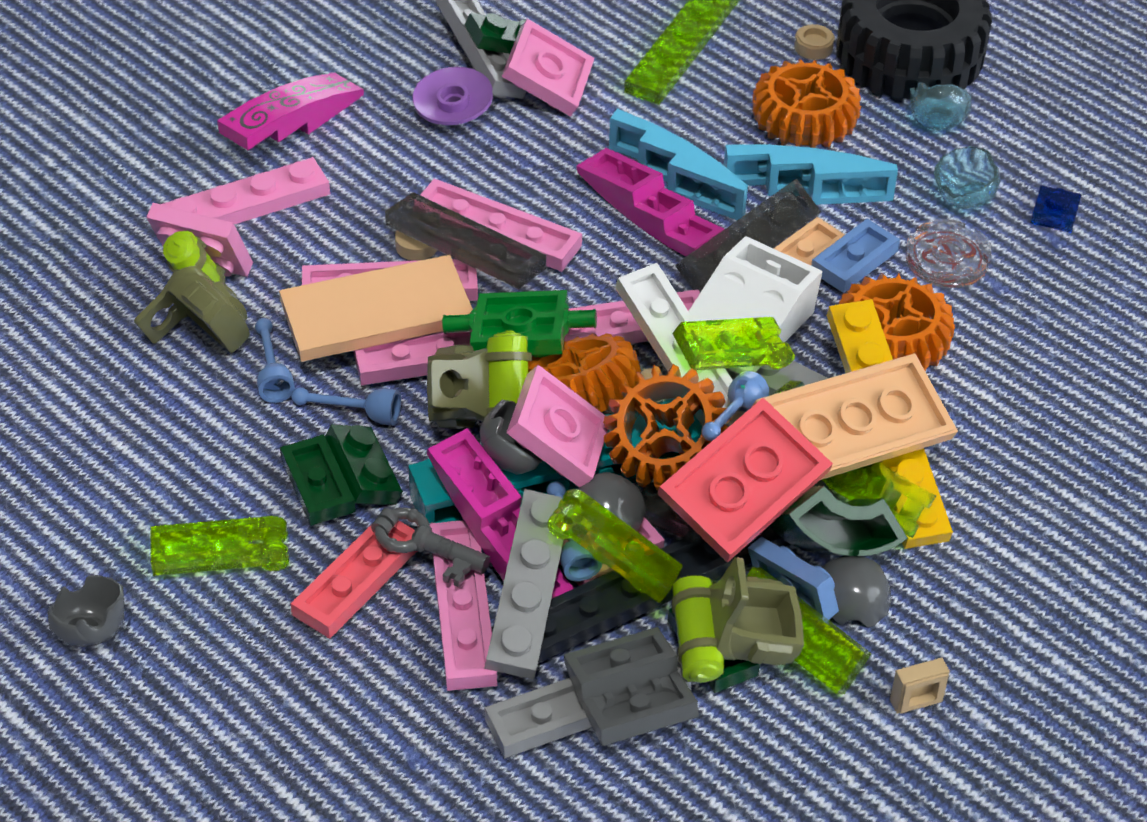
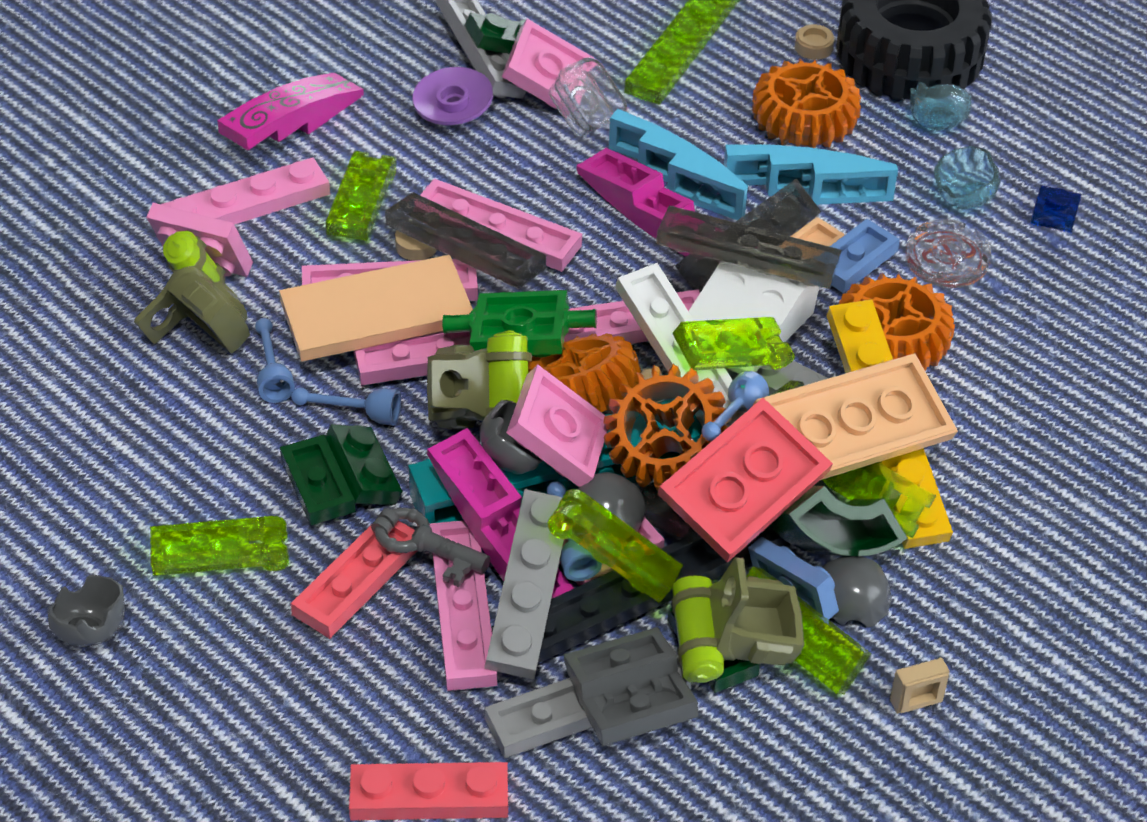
(360, 195): none -> clear neon green plate
(428, 791): none -> coral plate
(586, 96): none -> clear piece
(748, 247): none -> clear smoke plate

